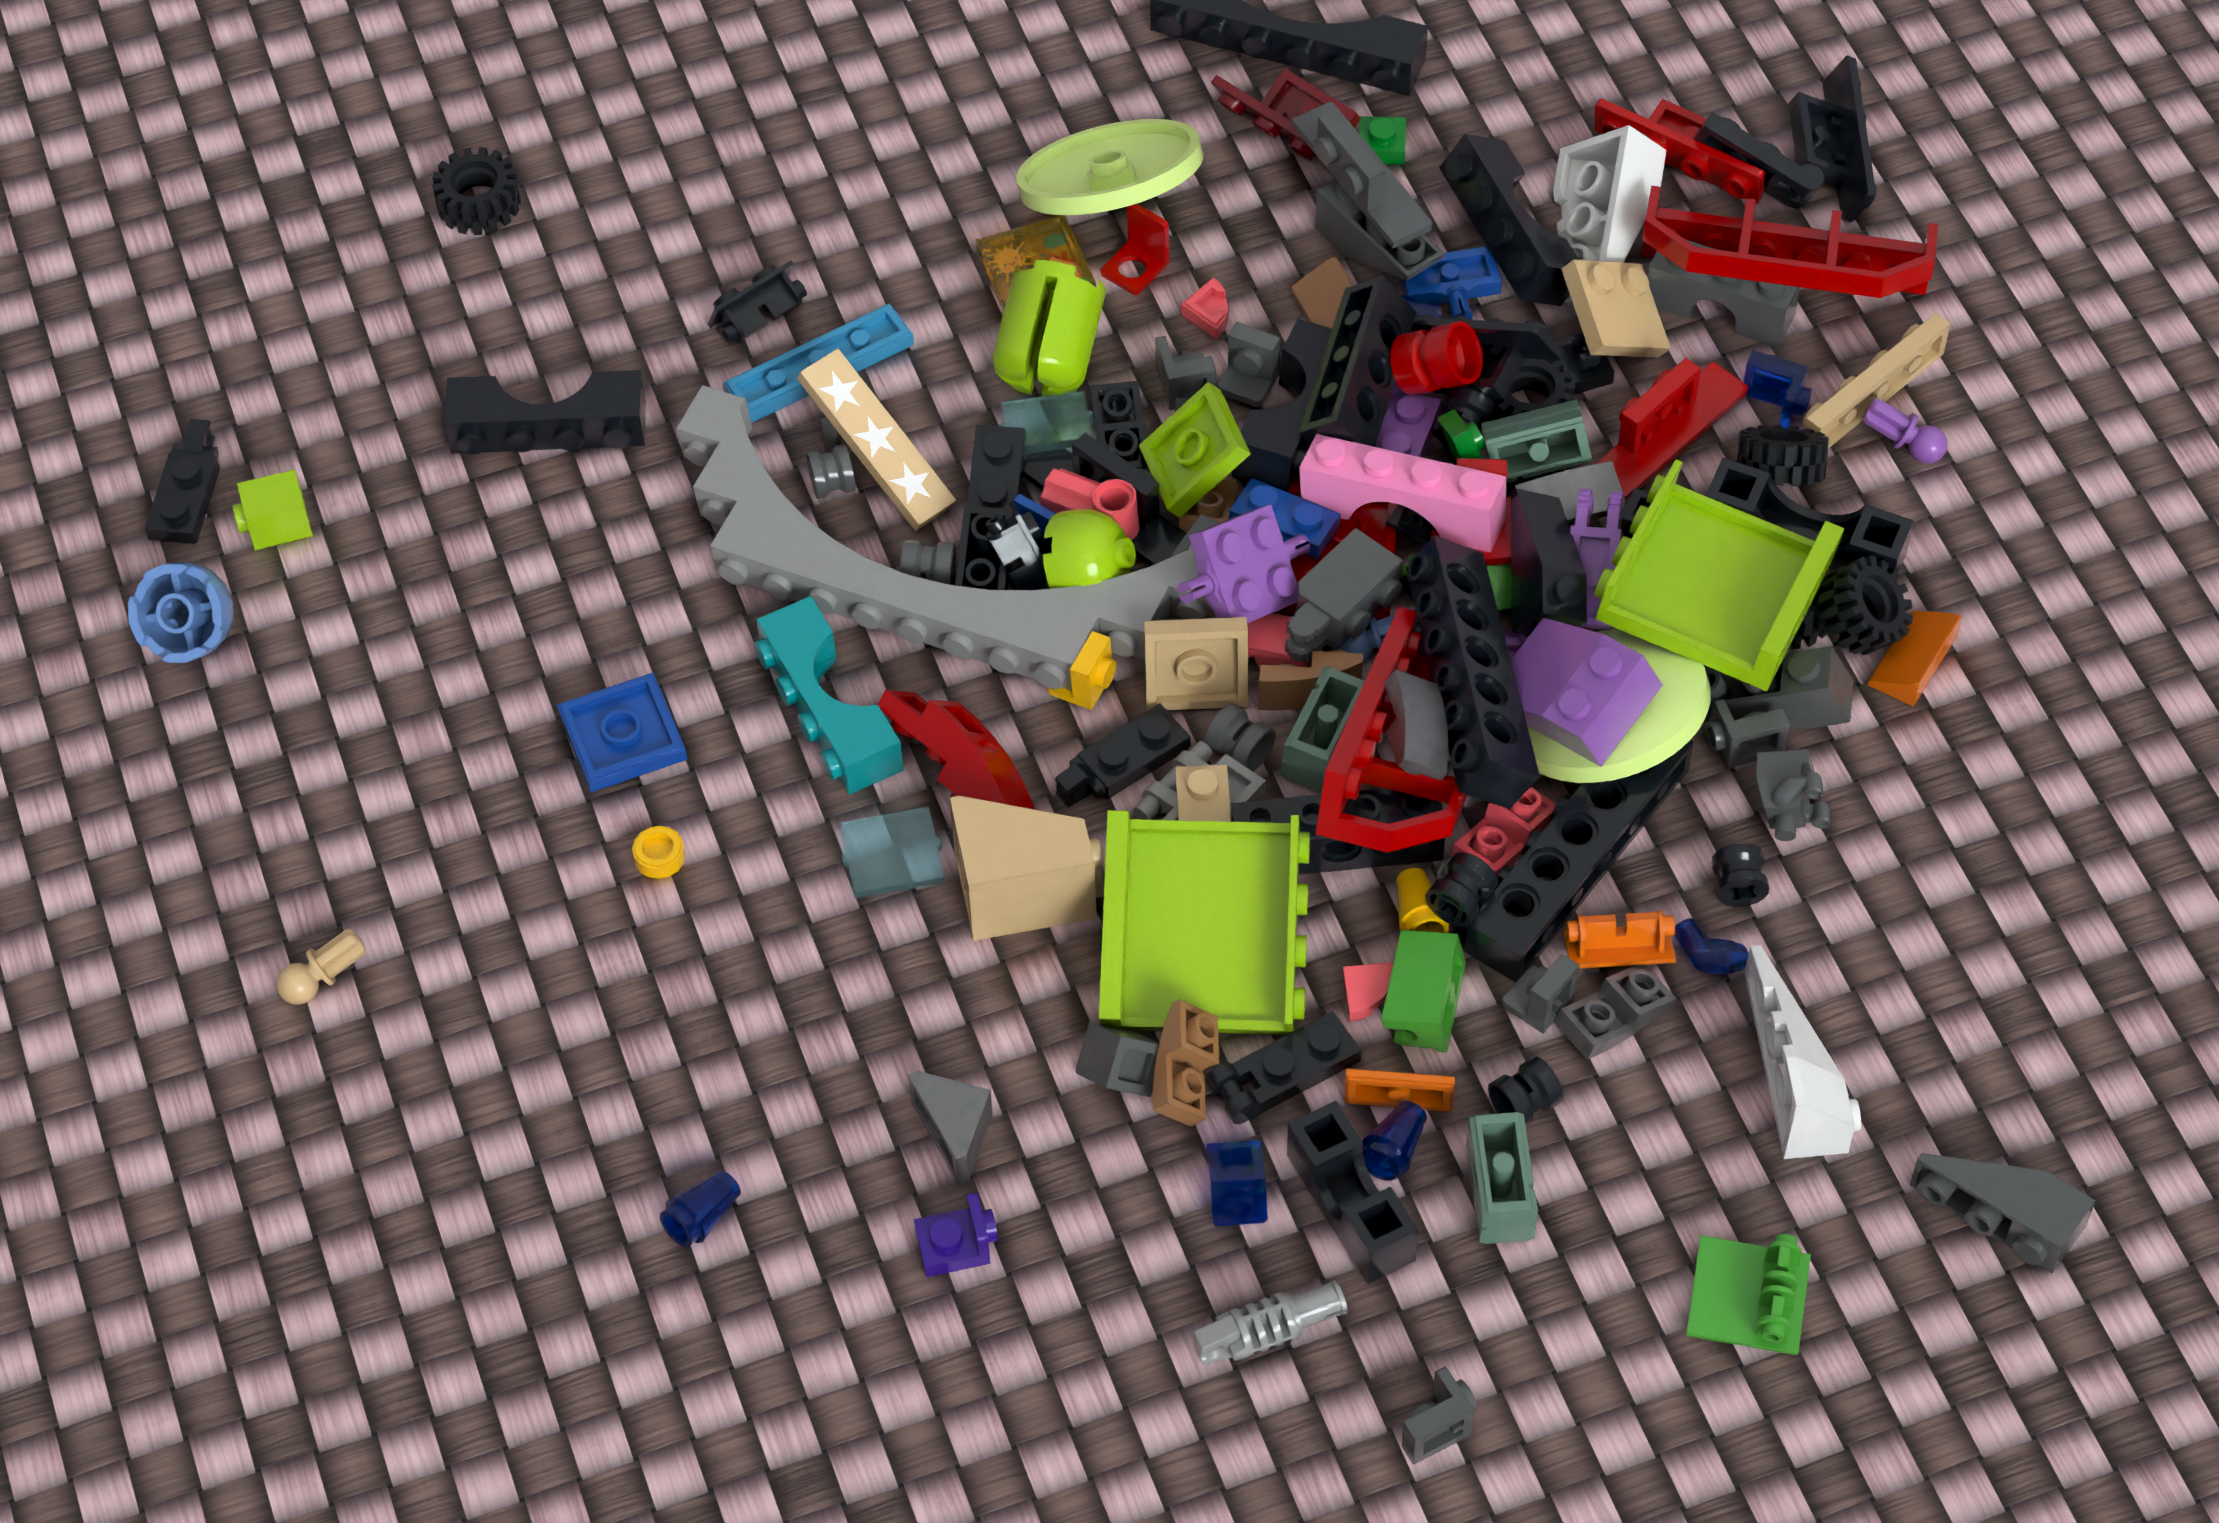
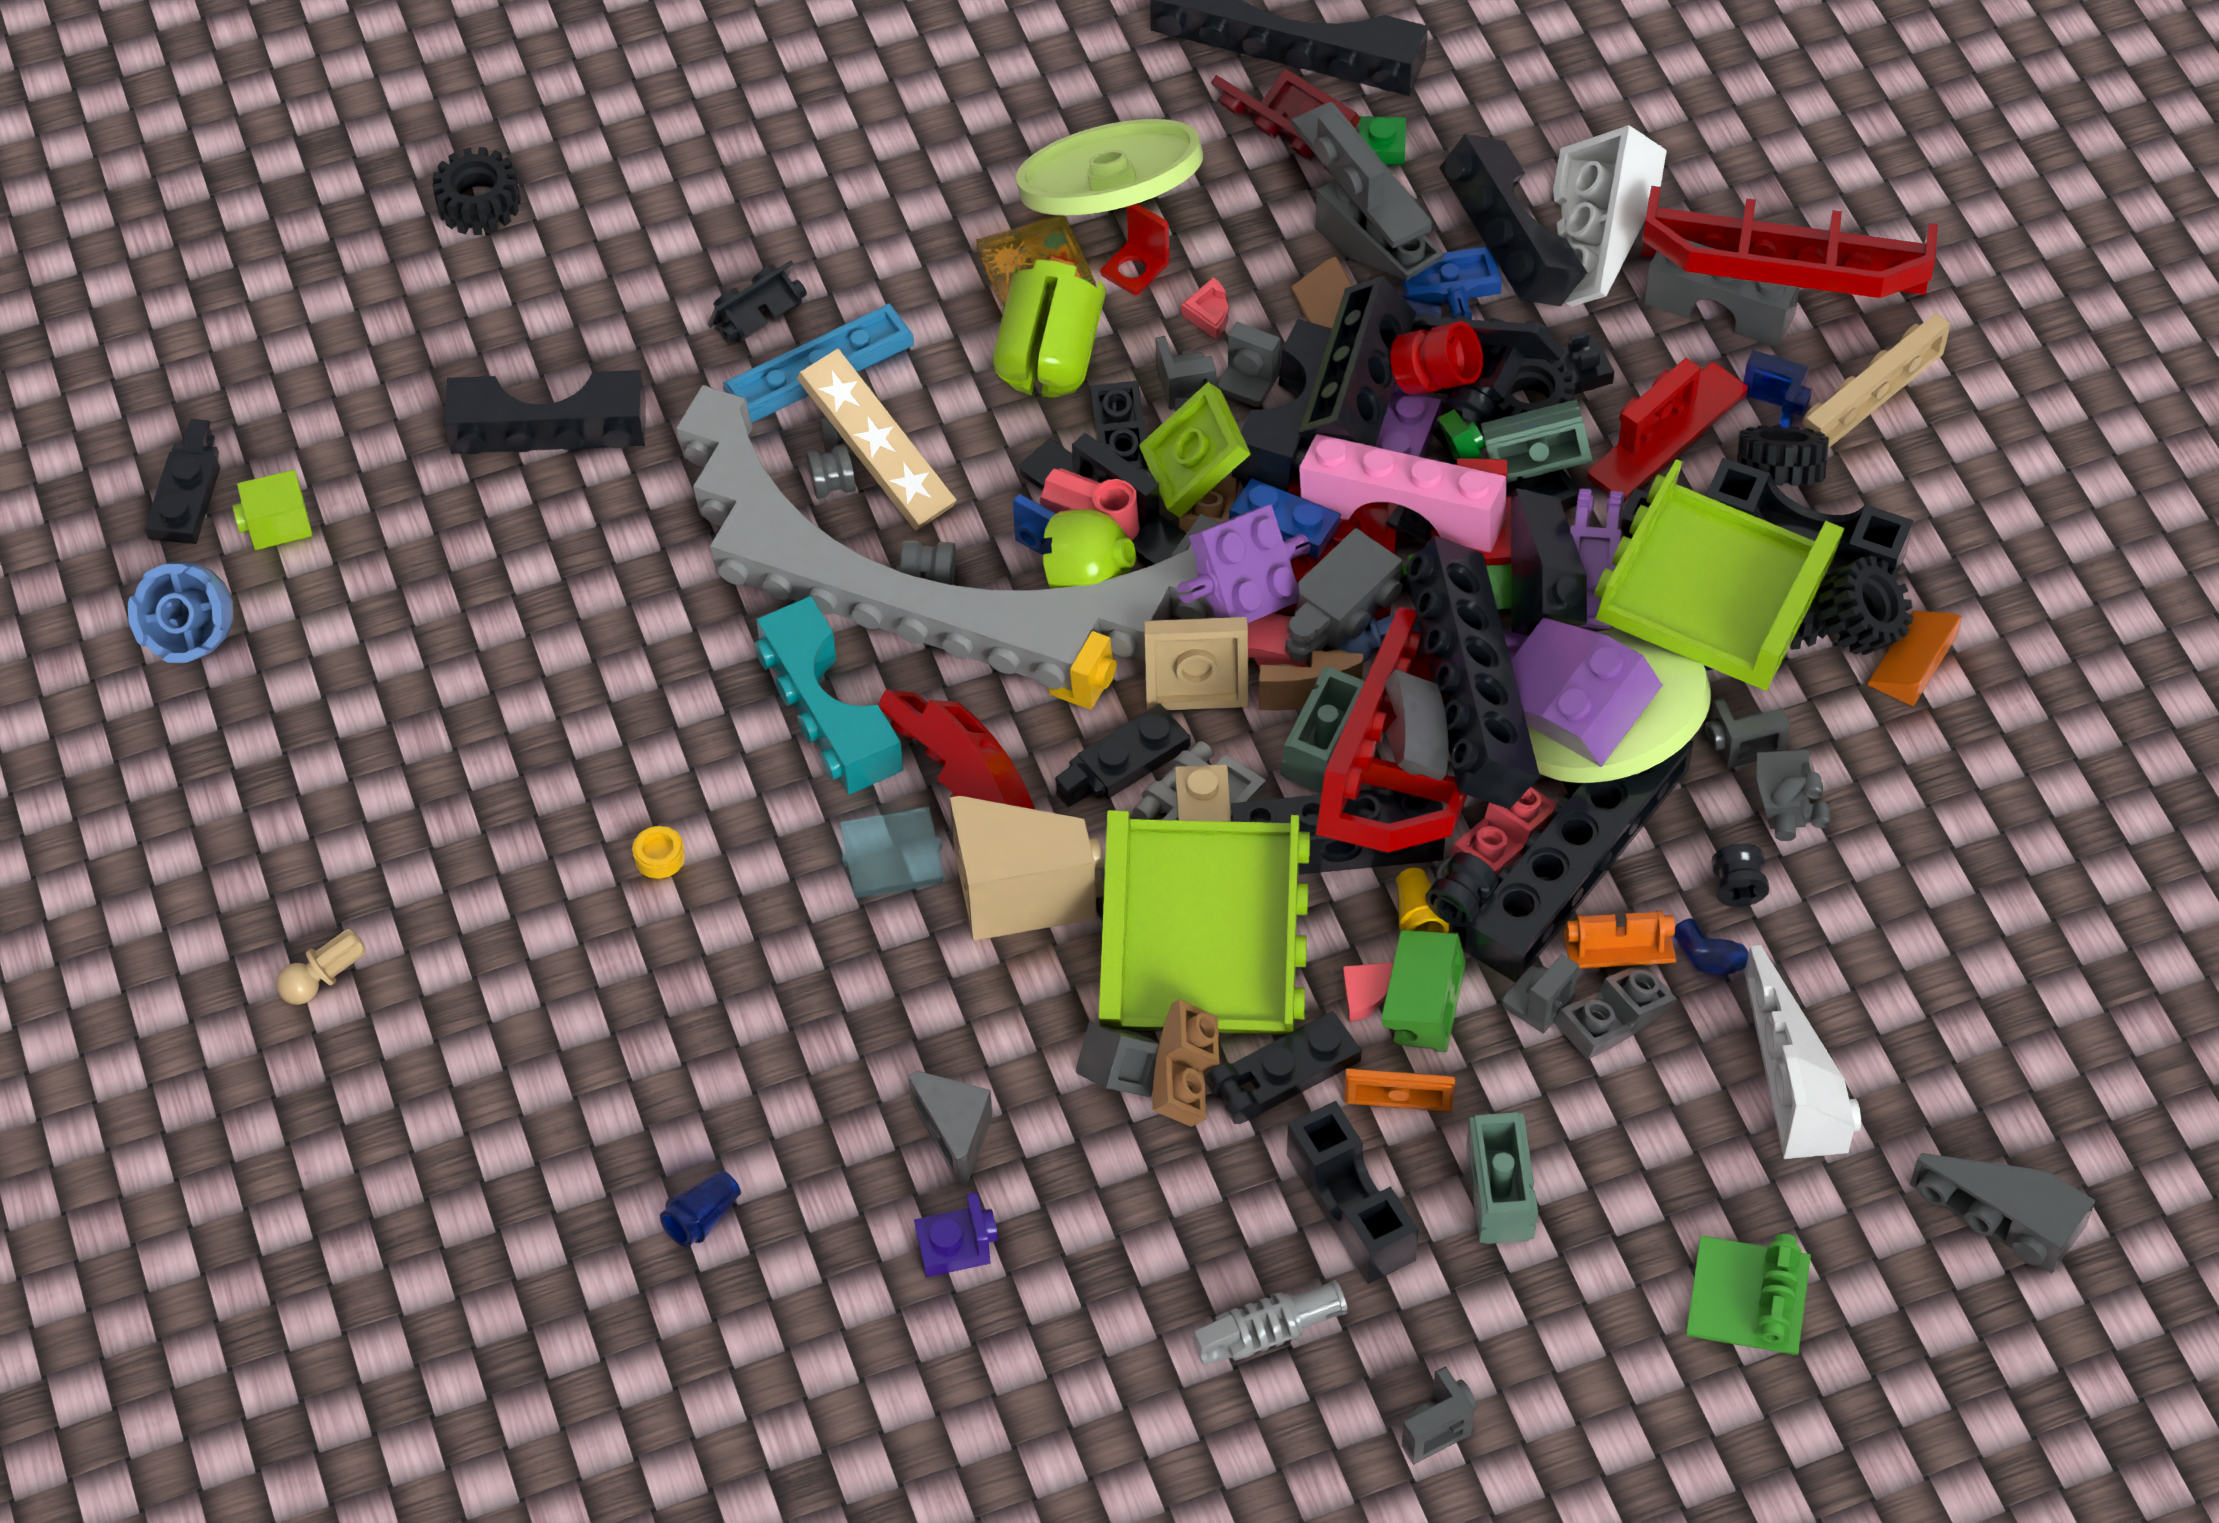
(622, 732): blue plate -> none
(992, 486): black slope -> none
(1016, 539): black hinge -> none
(1049, 420): clear light blue piece -> none
(1237, 1183): clear blue bracket -> none
(1239, 737): dark grey wheel -> none
(1394, 1141): clear blue cone -> none
(1528, 1090): black wheel -> none
(1567, 484): flat silver slope -> none
(1616, 308): tan plate -> none
(1674, 131): red bracket -> none
(1783, 177): black plate -> none
(1808, 686): dark grey slope -> none
(1836, 137): black bracket -> none
(1924, 443): medium lavender axle -> none

